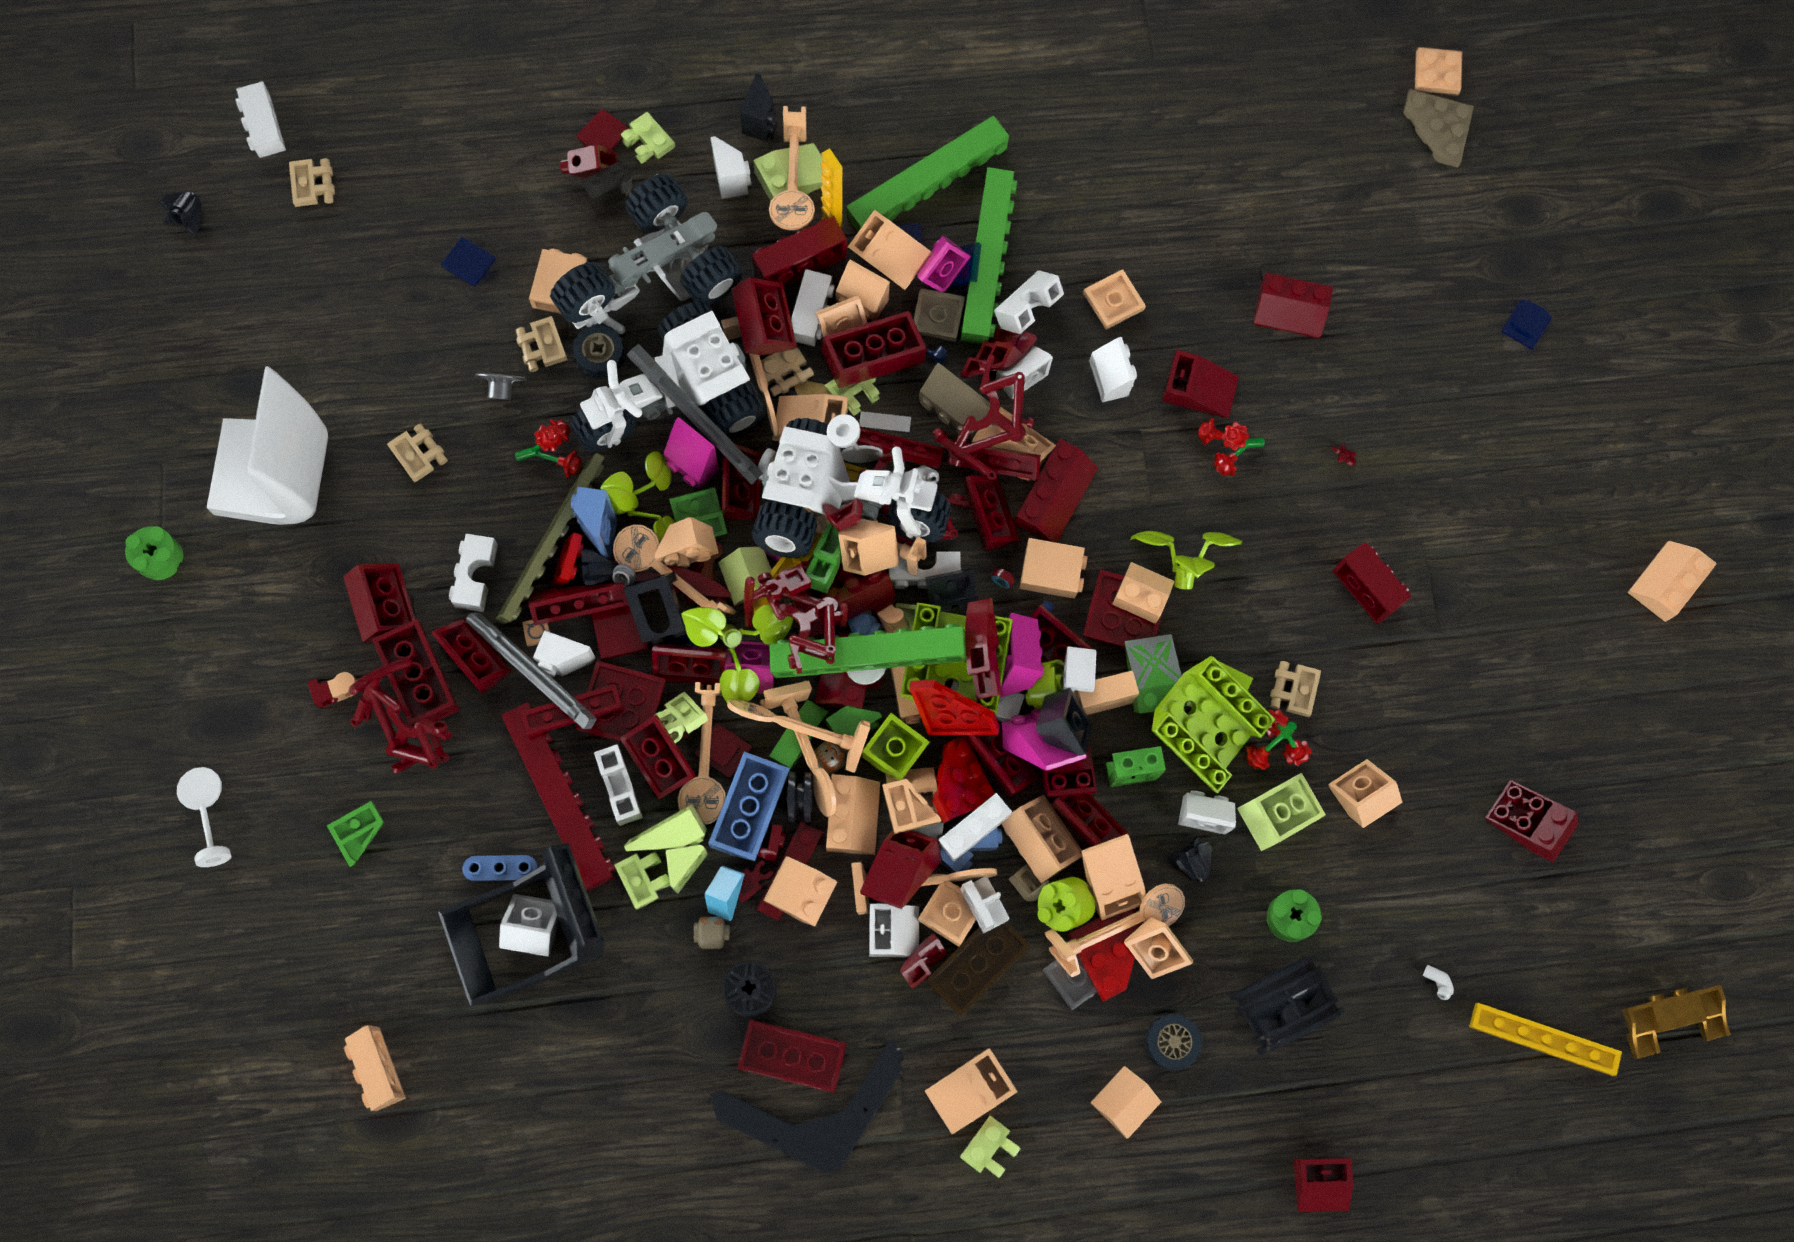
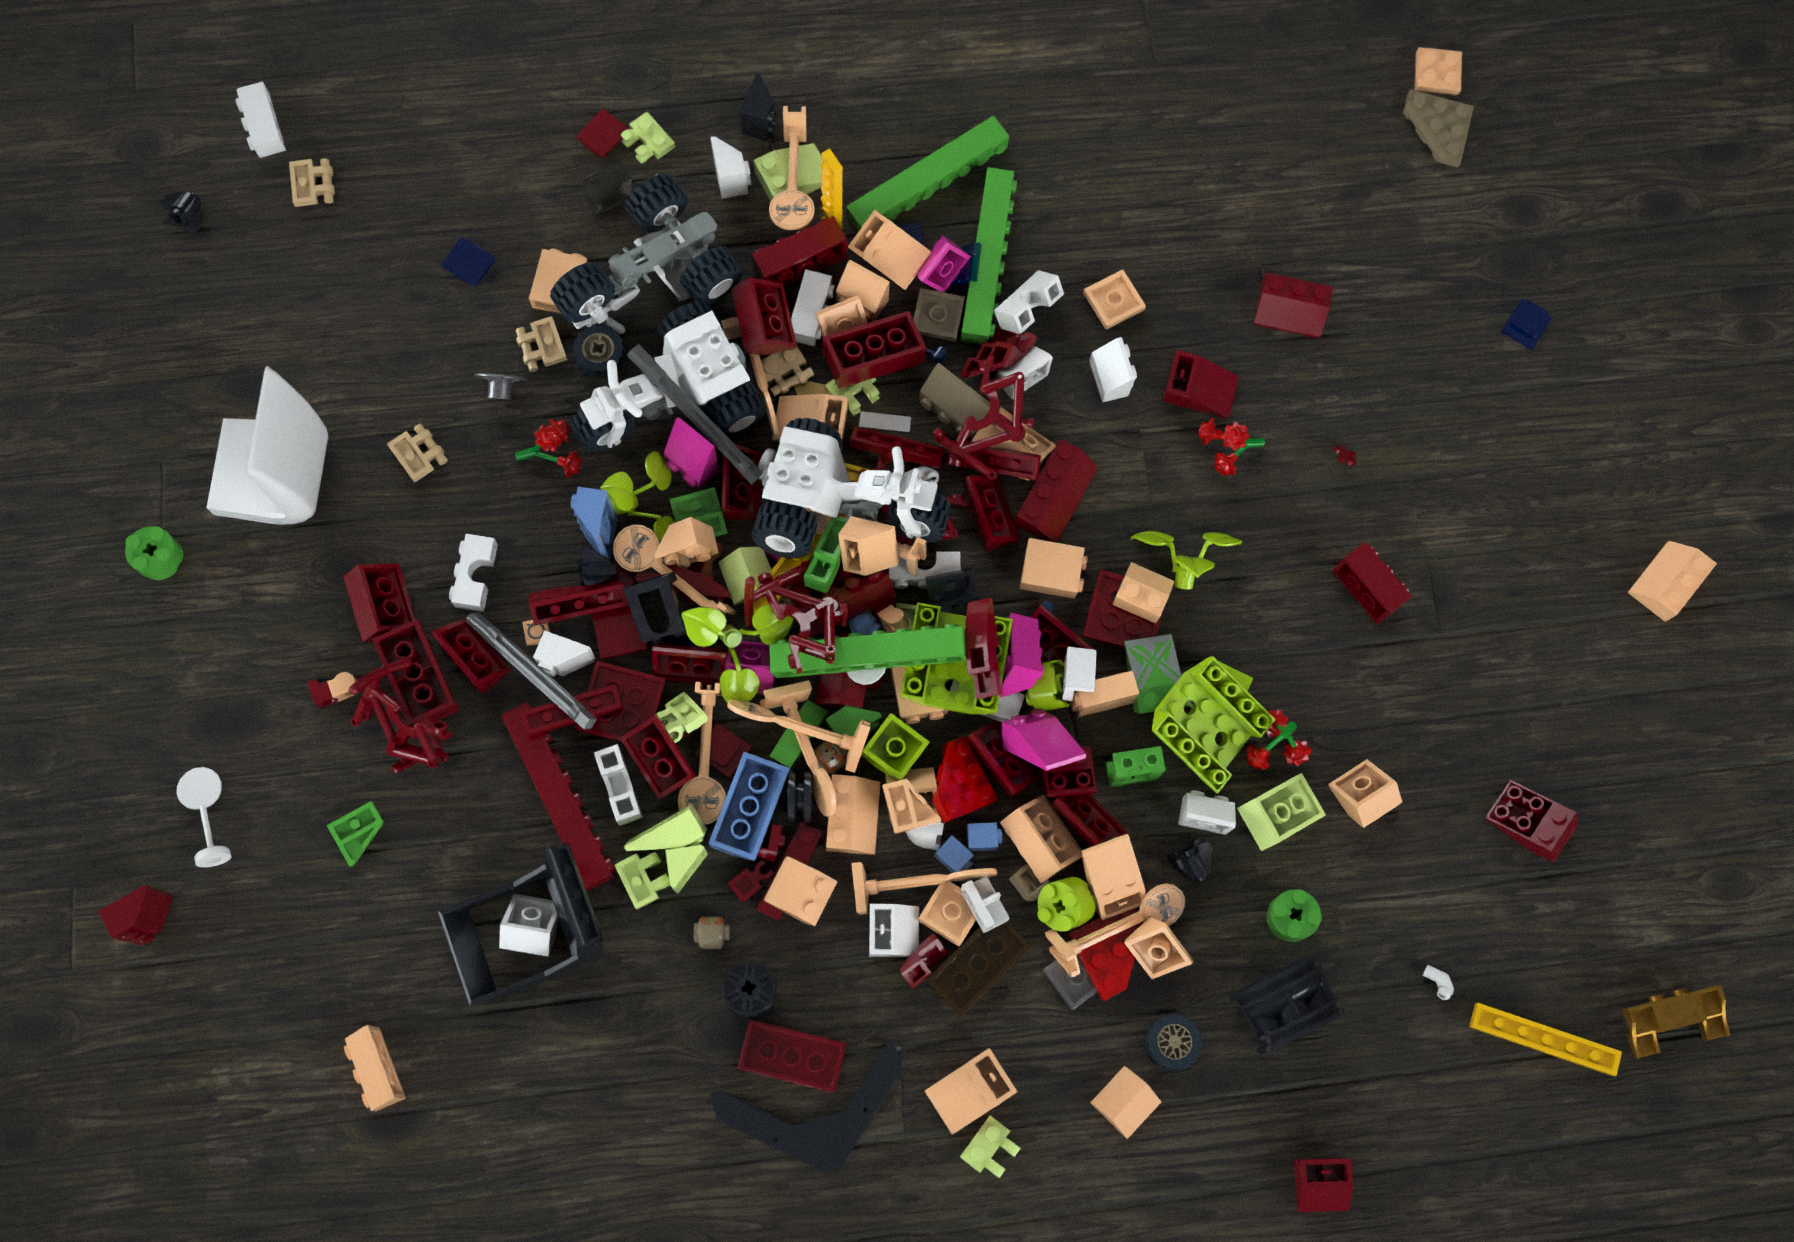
(137, 915): none -> dark red slope
(488, 864): medium blue plate -> none
(547, 546): olive plate -> none
(565, 567): red plate -> none
(588, 161): dark red torso -> none
(624, 574): light grey plate -> none
(724, 892): medium azure slope -> none
(790, 581): dark red plate -> none
(844, 432): white piece -> none
(846, 516): dark red plate -> none
(901, 867): dark red slope -> none
(950, 712): red plate -> none
(975, 827): white brick -> none
(1002, 578): dark red tile -> none
(1064, 722): black slope -> none
(1302, 691): tan plate -> none

